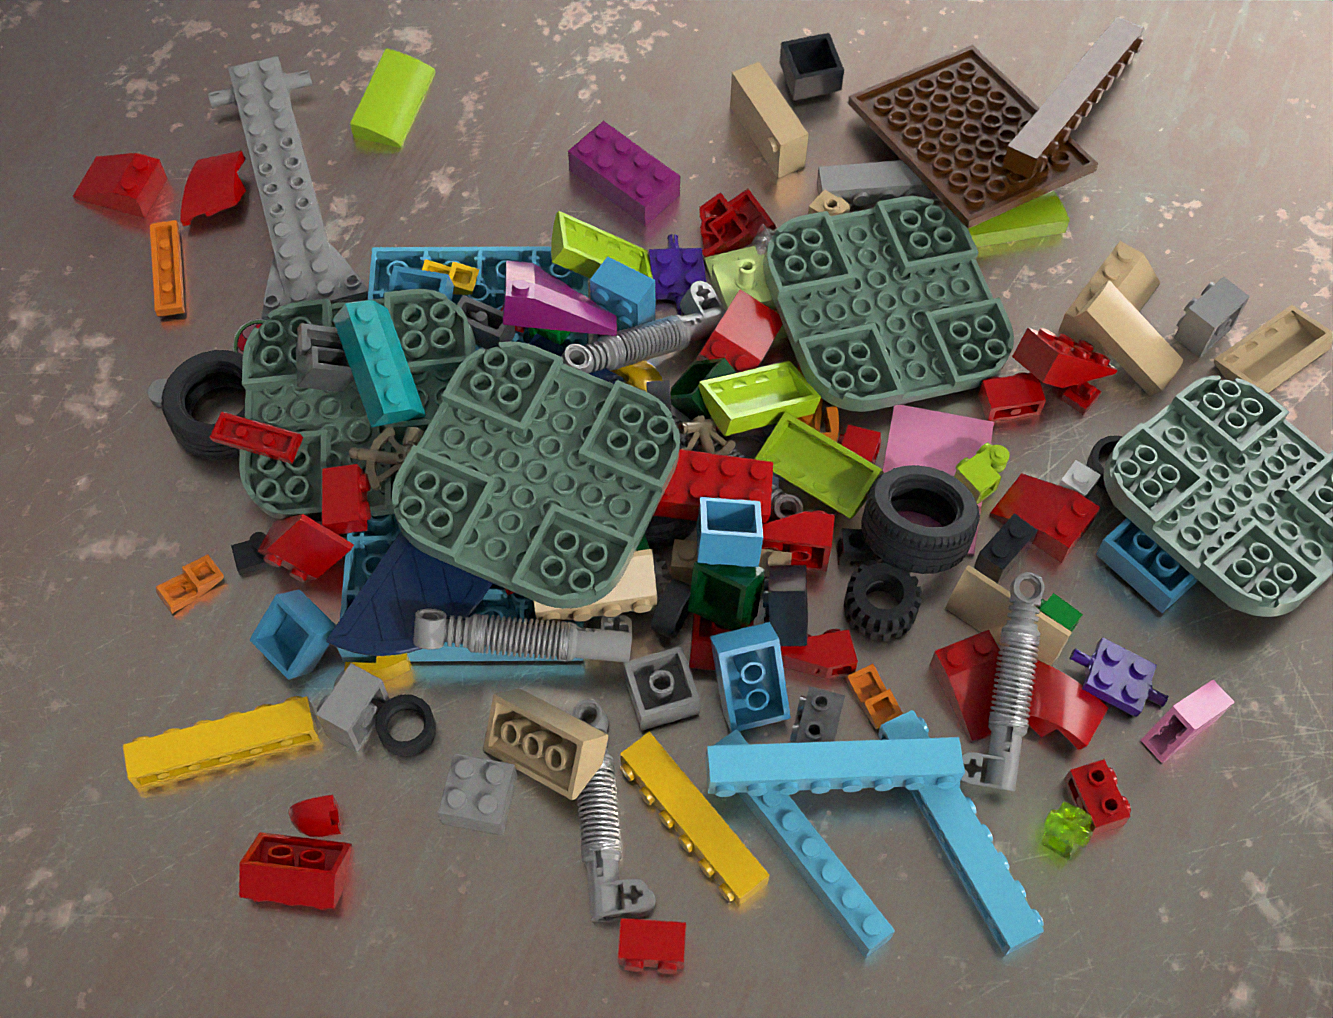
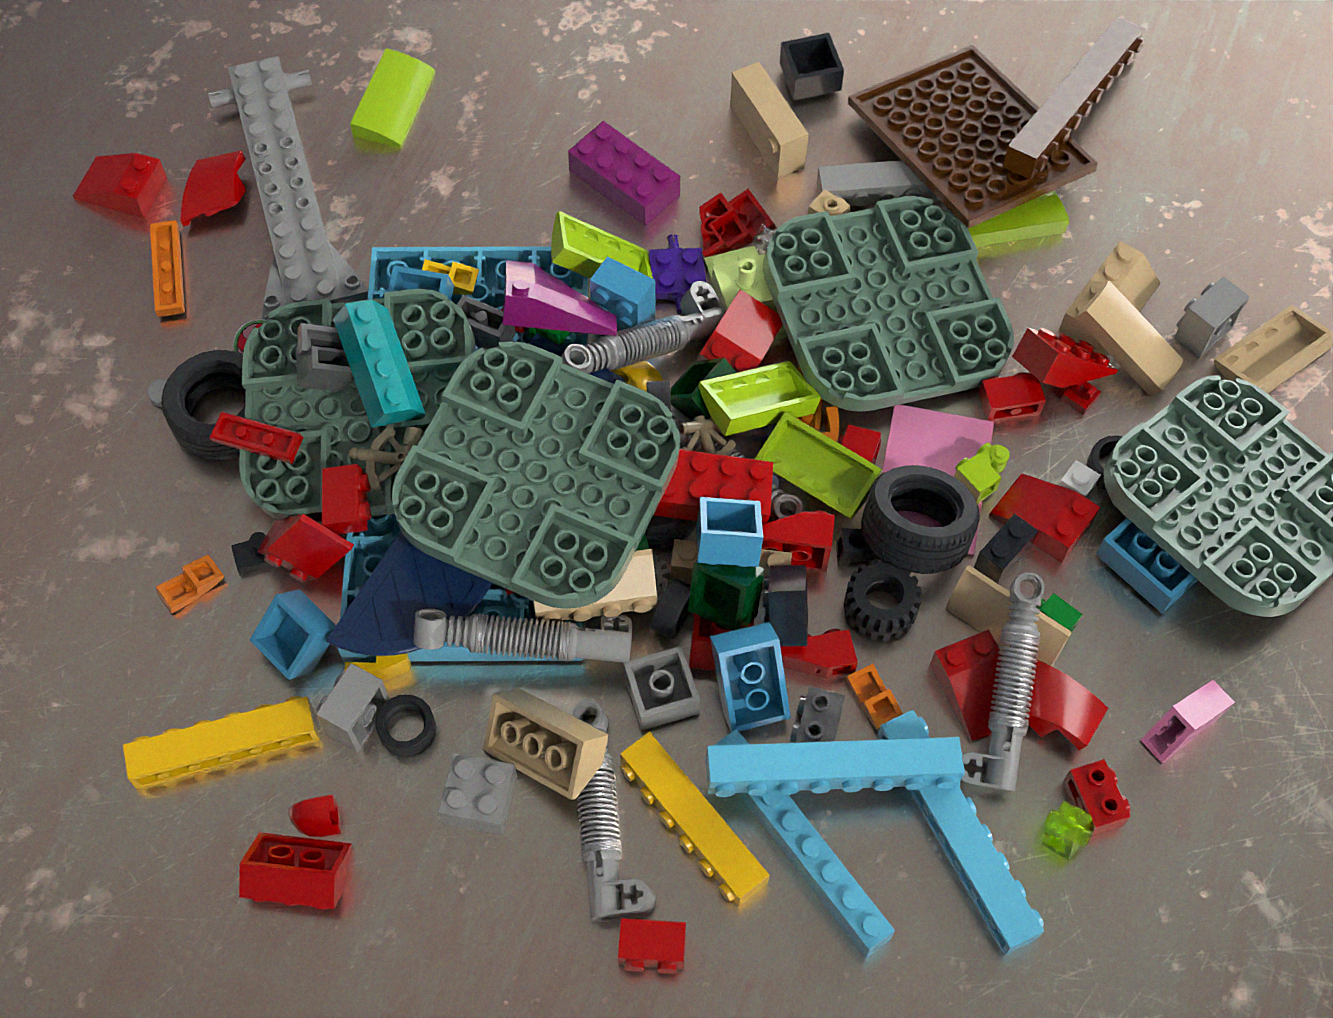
(1119, 677): plate -> none

